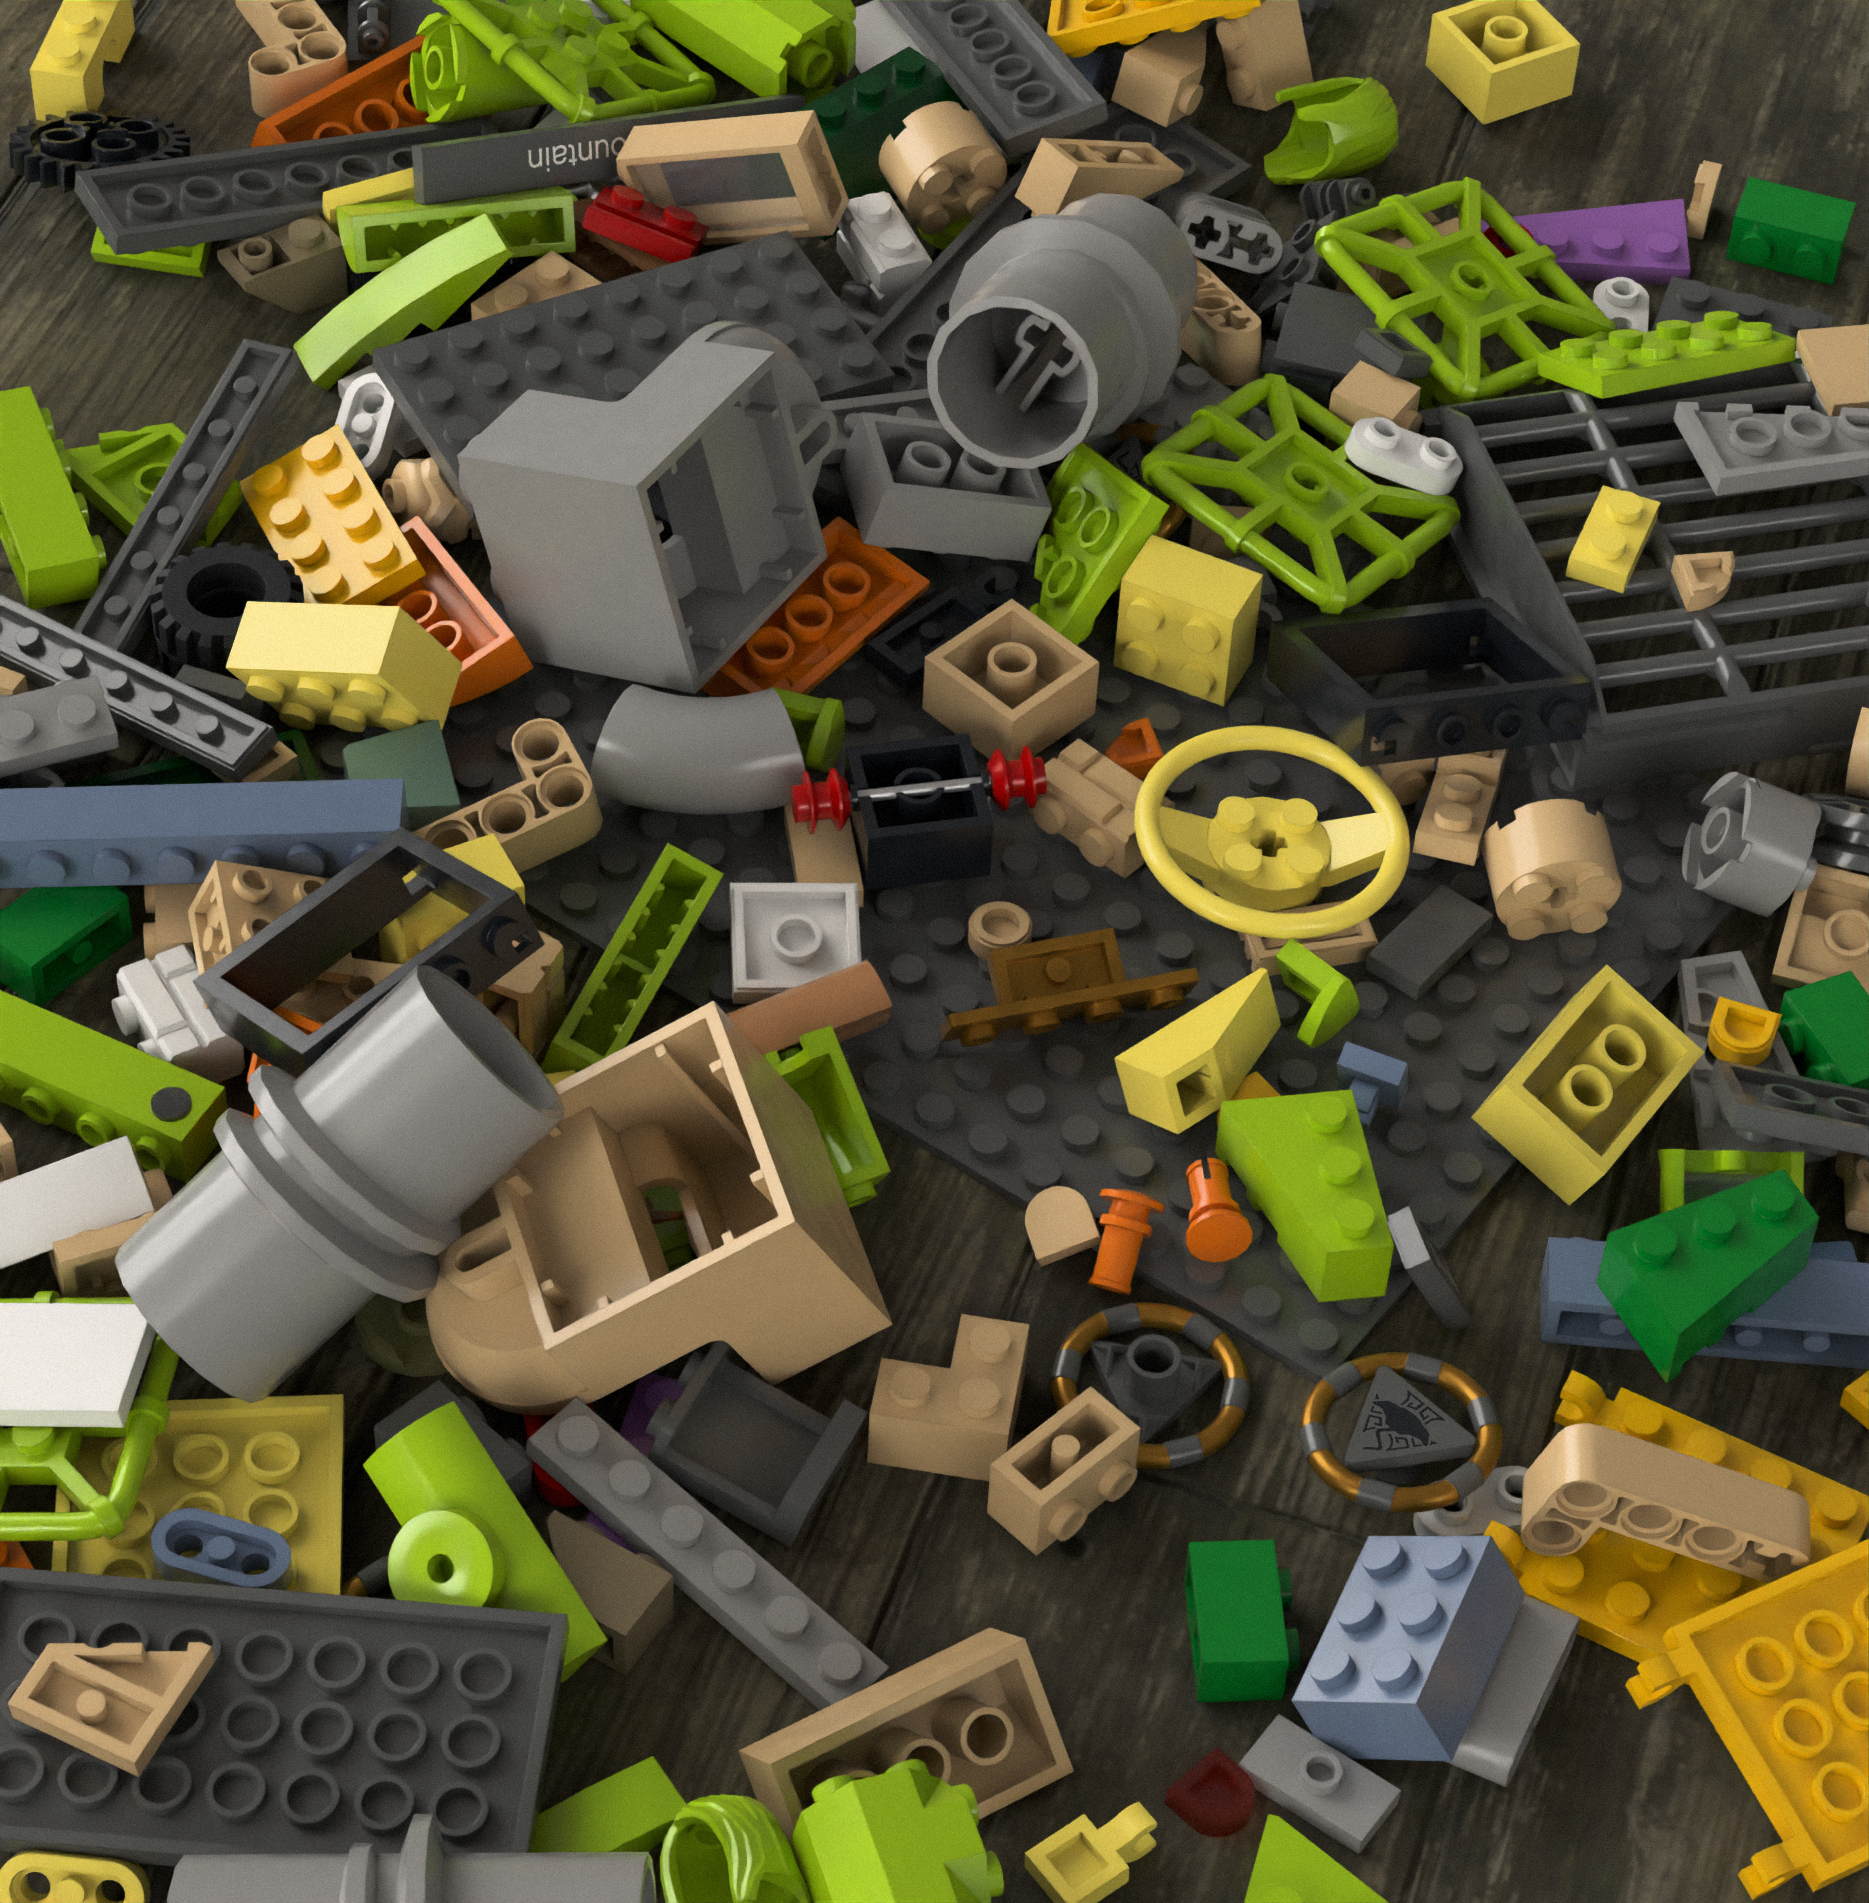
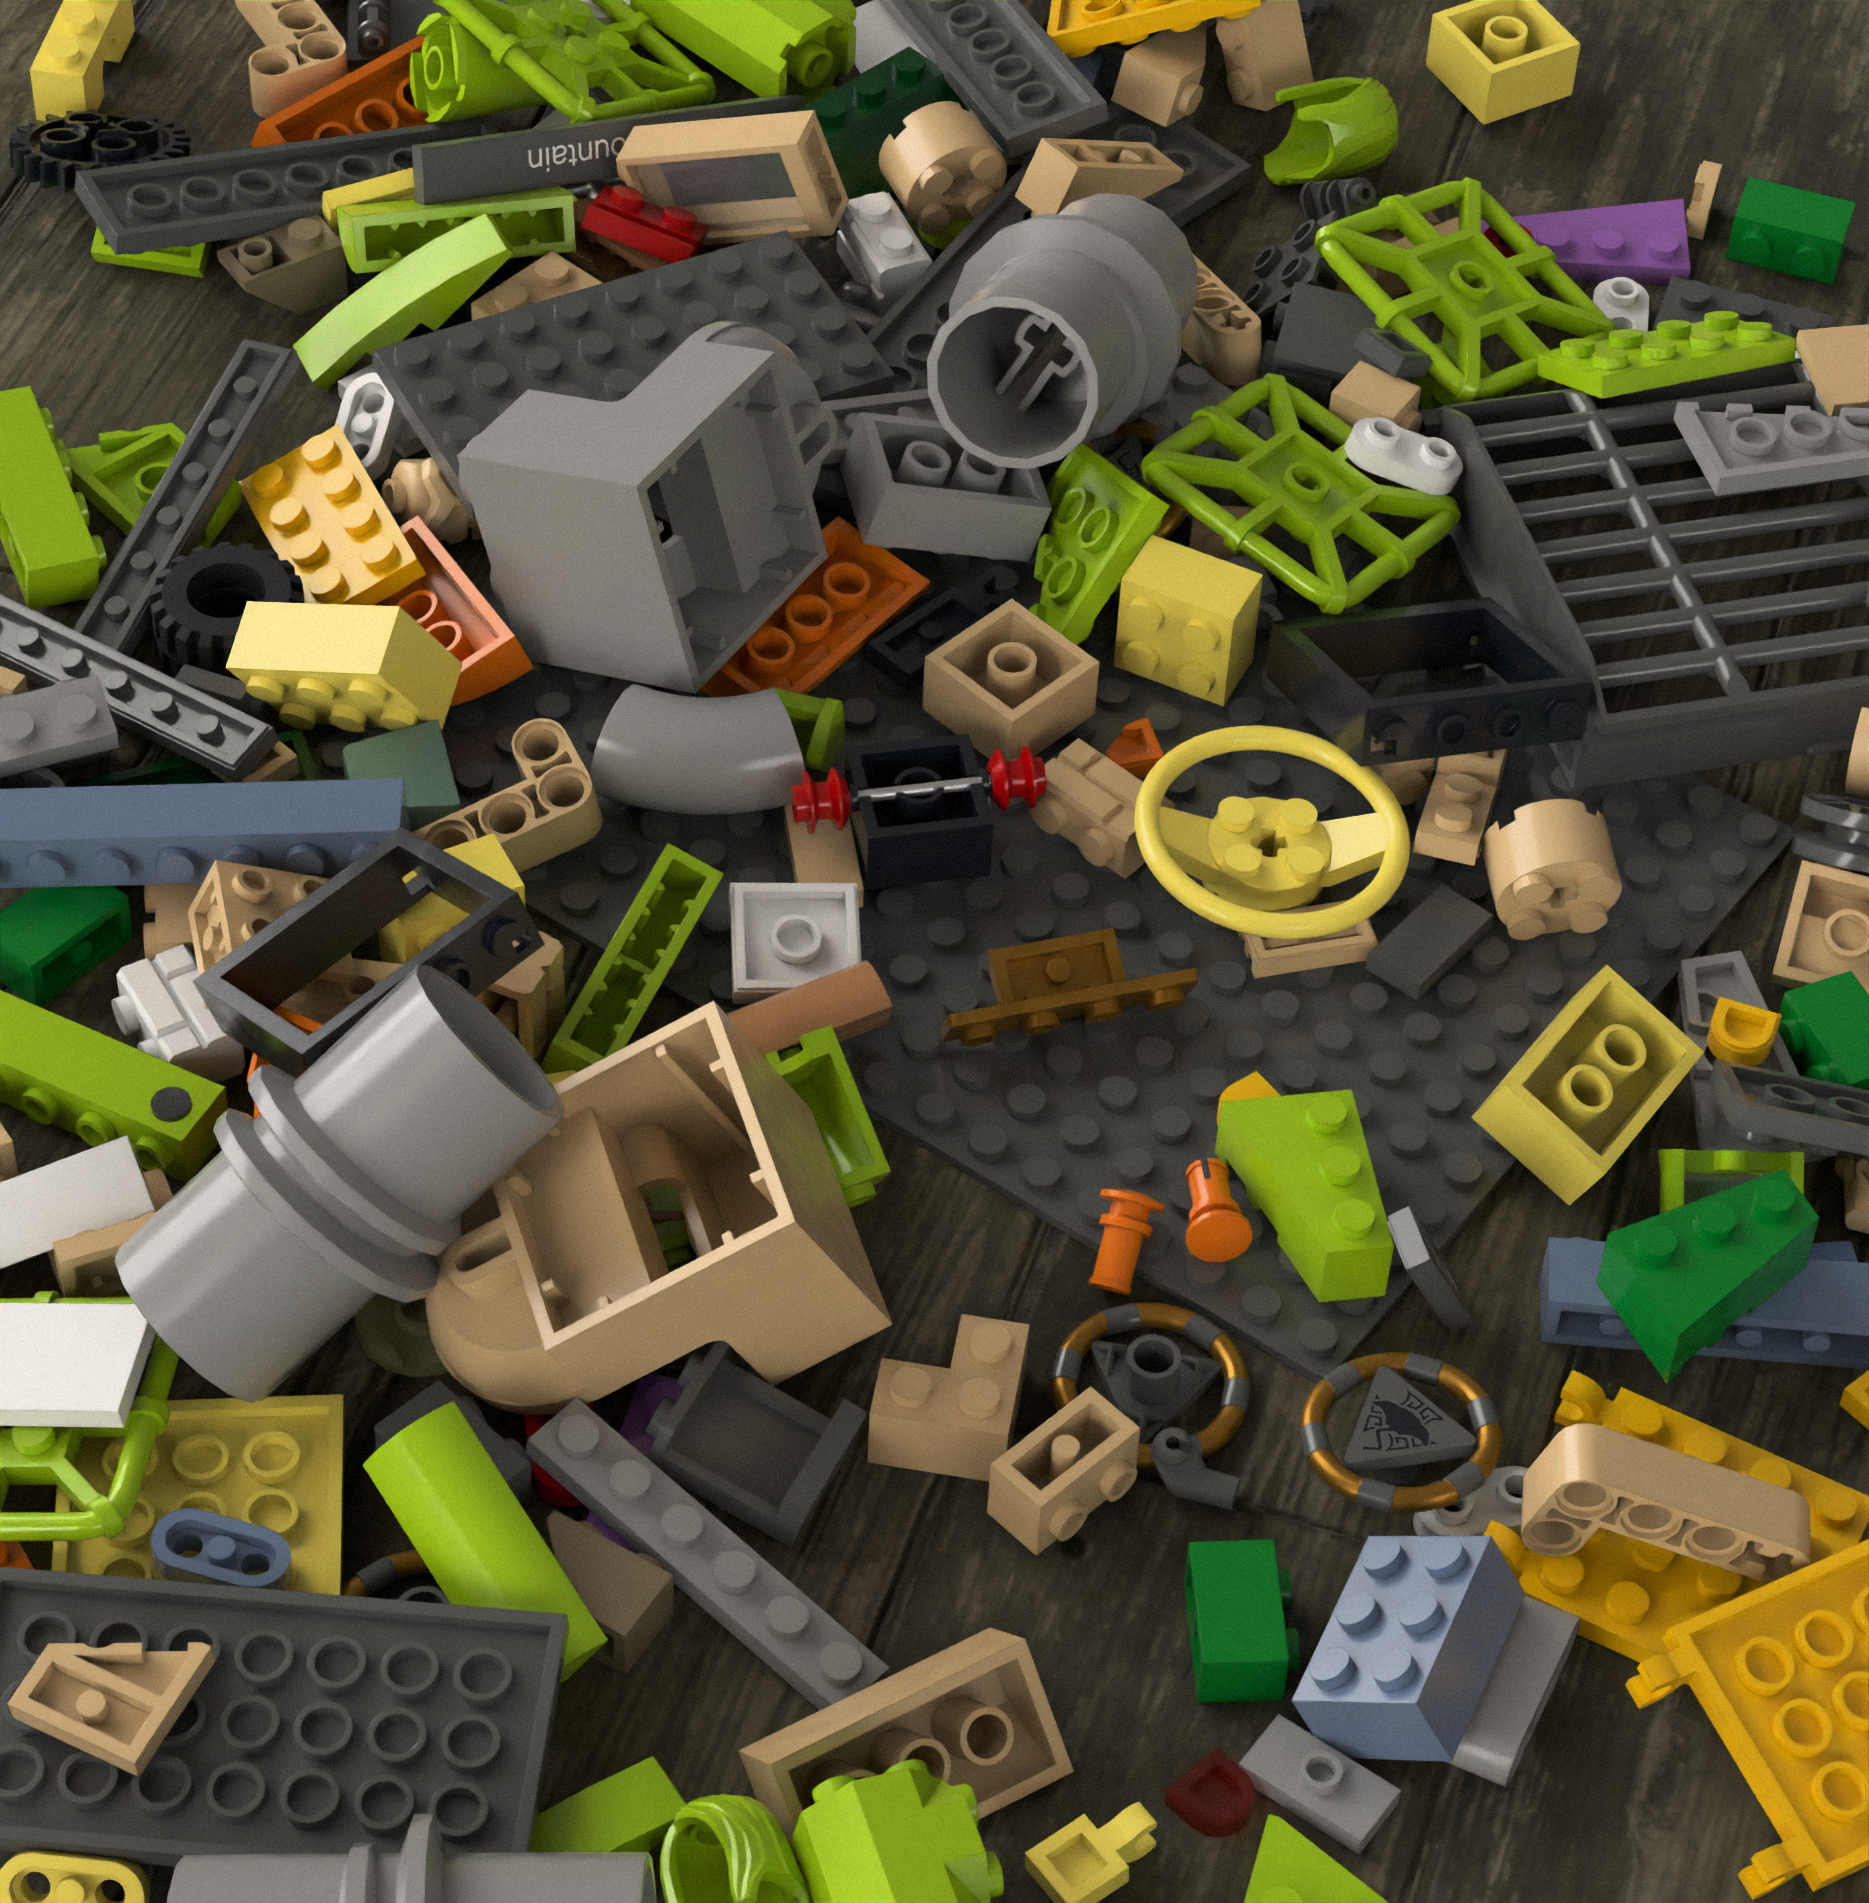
(466, 1541): lime piece -> none
(998, 926): tan tile -> none
(1060, 1224): tan tile -> none
(1186, 1472): none -> dark grey arm
(1201, 1056): light yellow slope -> none
(1215, 241): light grey connector -> none
(1321, 985): lime tile -> none
(1372, 1079): sand blue tile -> none
(1612, 539): light yellow plate -> none
(1703, 577): tan tile -> none
(1752, 844): light grey brick -> none

